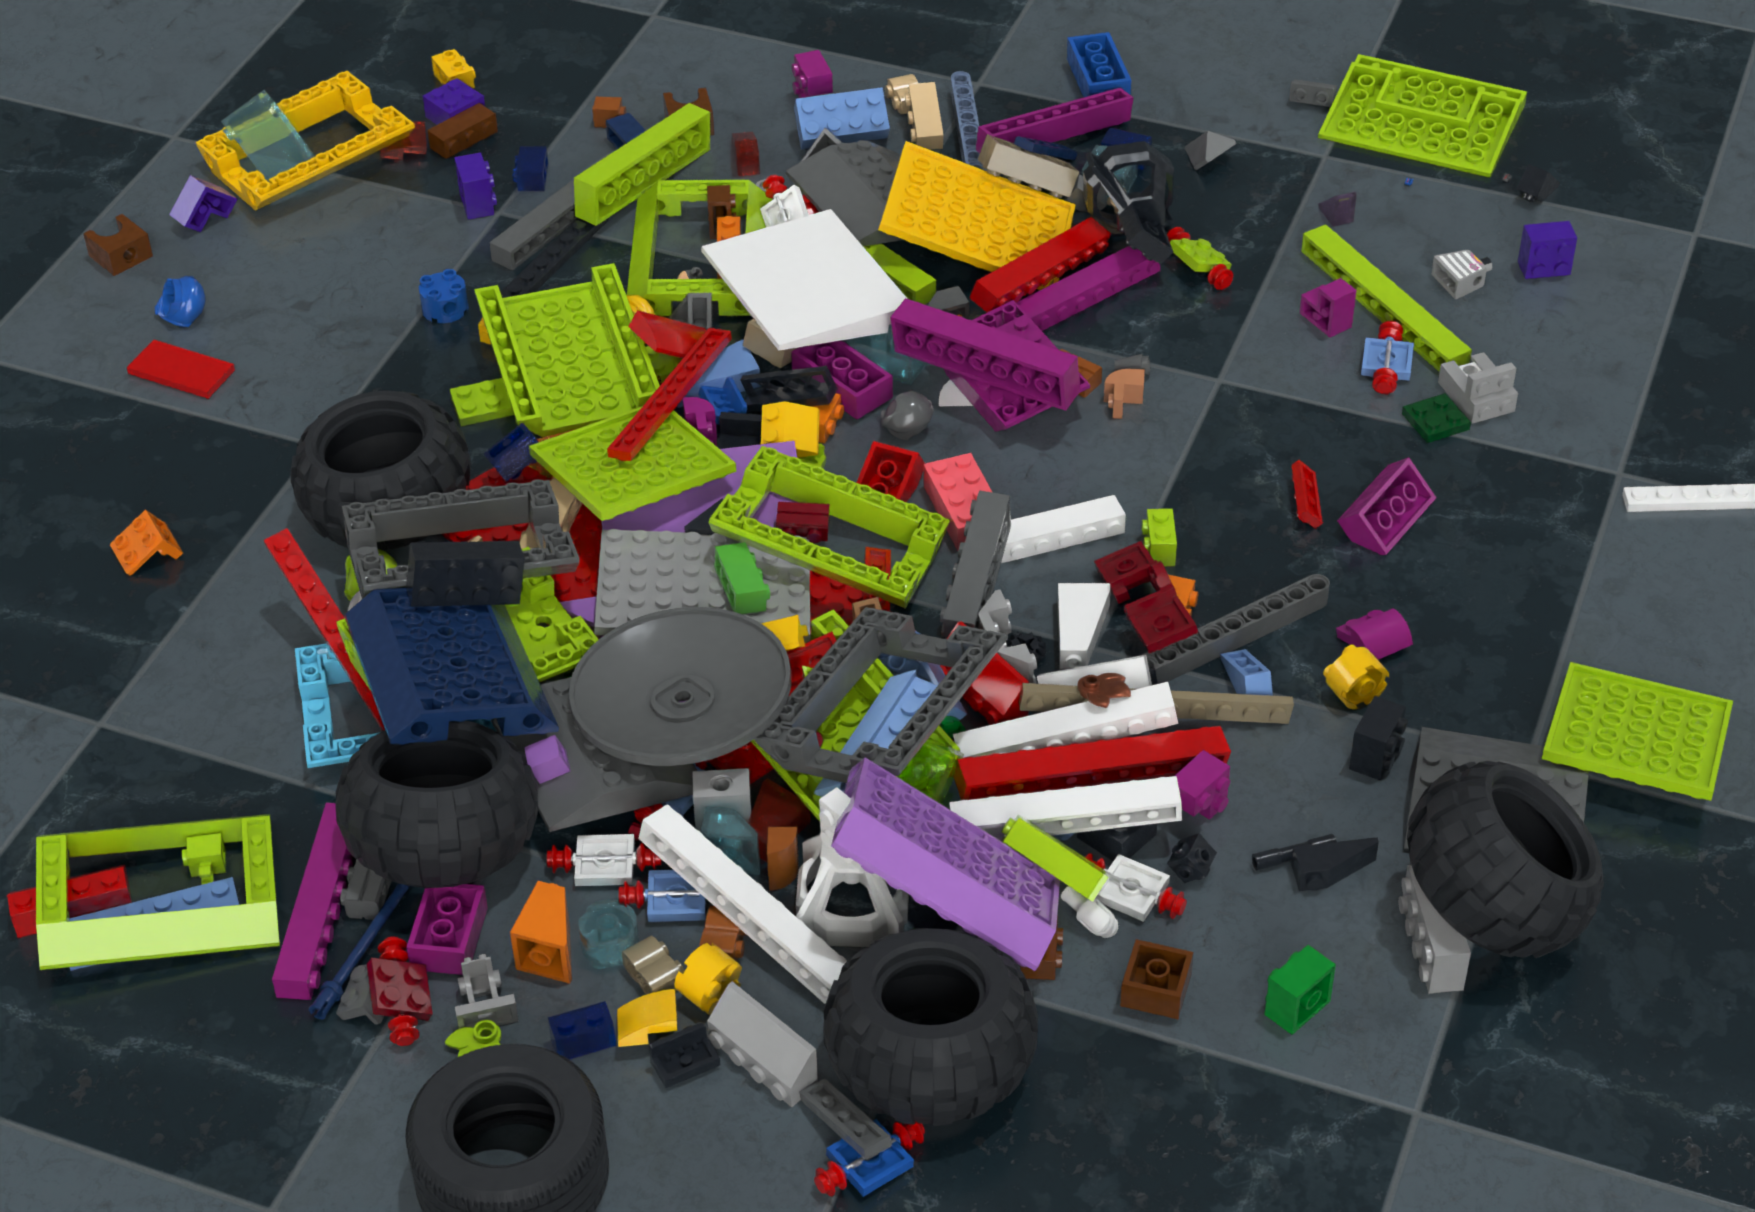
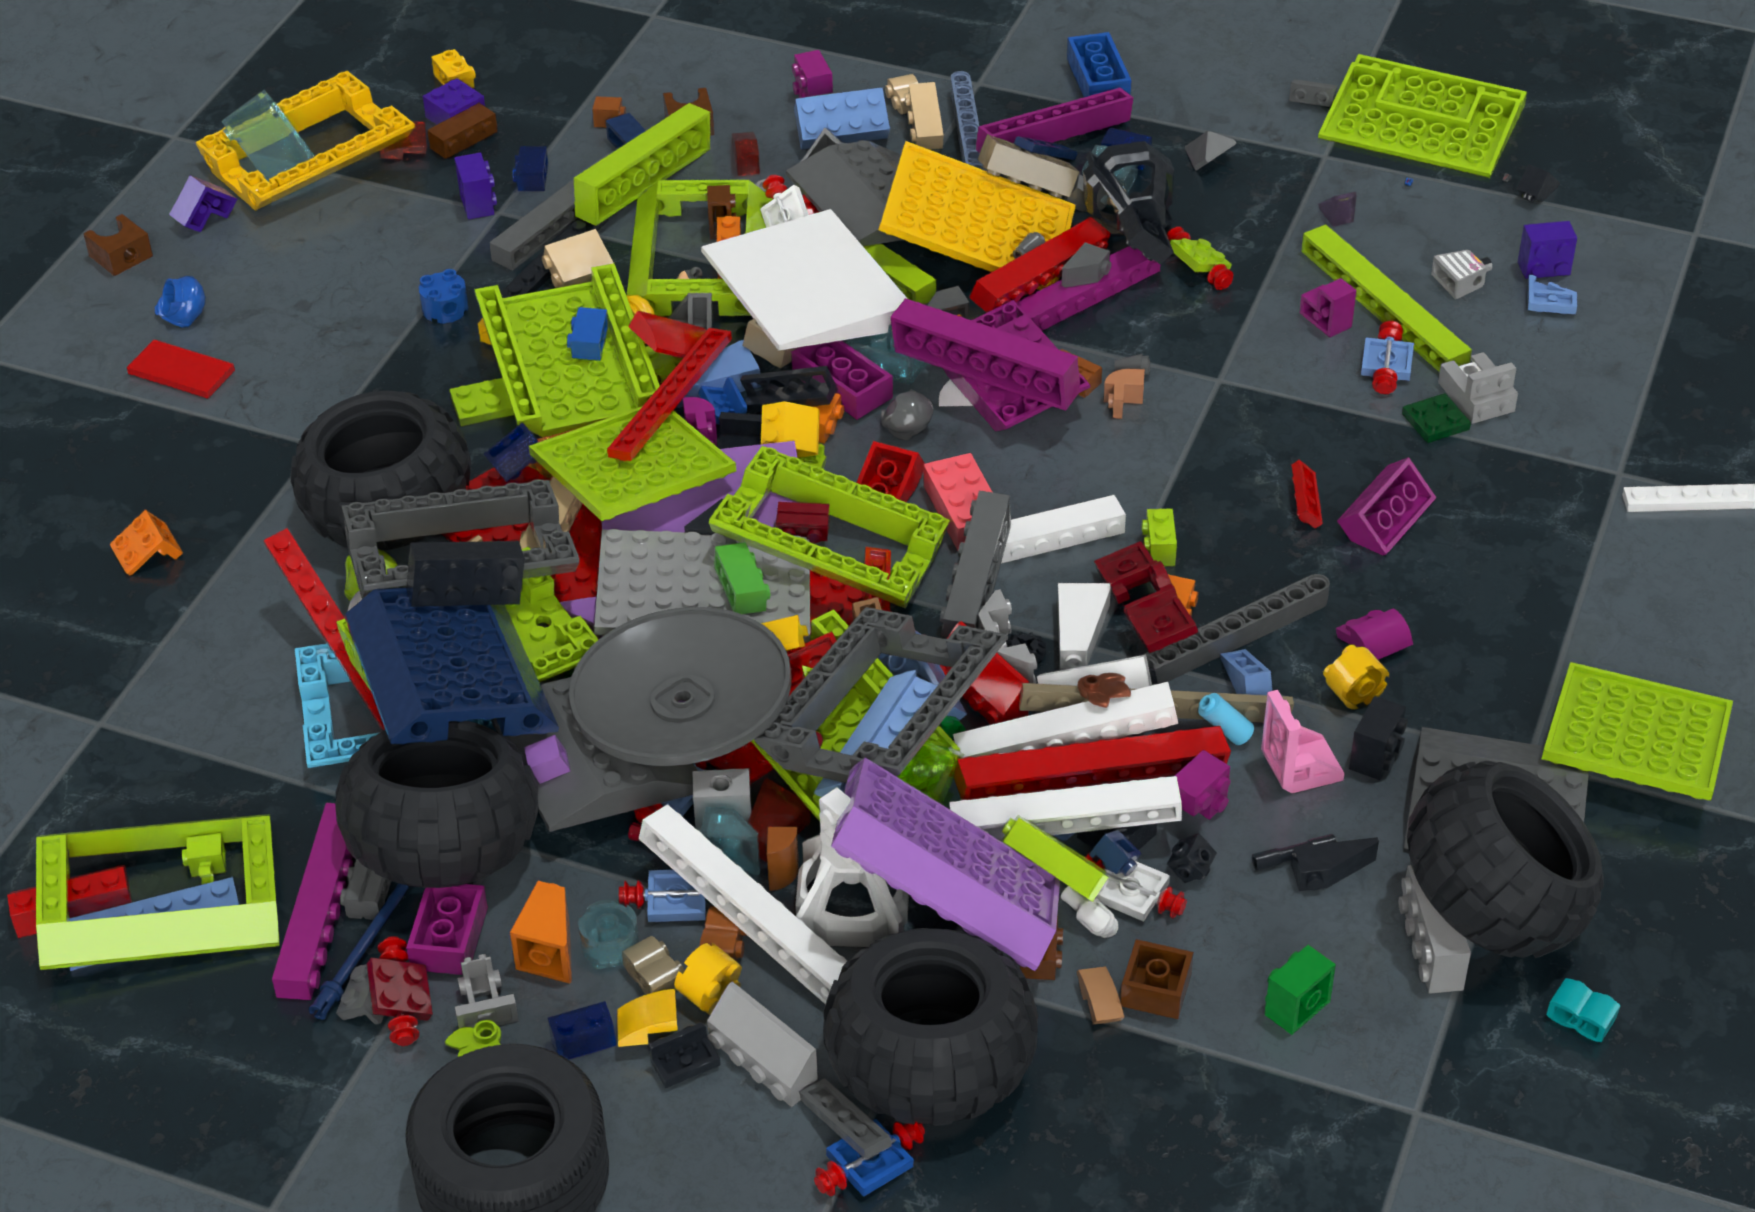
(573, 257): none -> tan brick
(588, 333): none -> blue brick
(603, 859): white plate -> none
(1030, 242): none -> dark grey cone
(1086, 266): none -> dark grey slope
(1101, 995): none -> medium nougat slope
(1116, 853): none -> dark blue brick
(1221, 713): none -> medium azure brick
(1295, 753): none -> bright pink bracket
(1550, 298): none -> medium blue wing
(1583, 1009): none -> teal brick

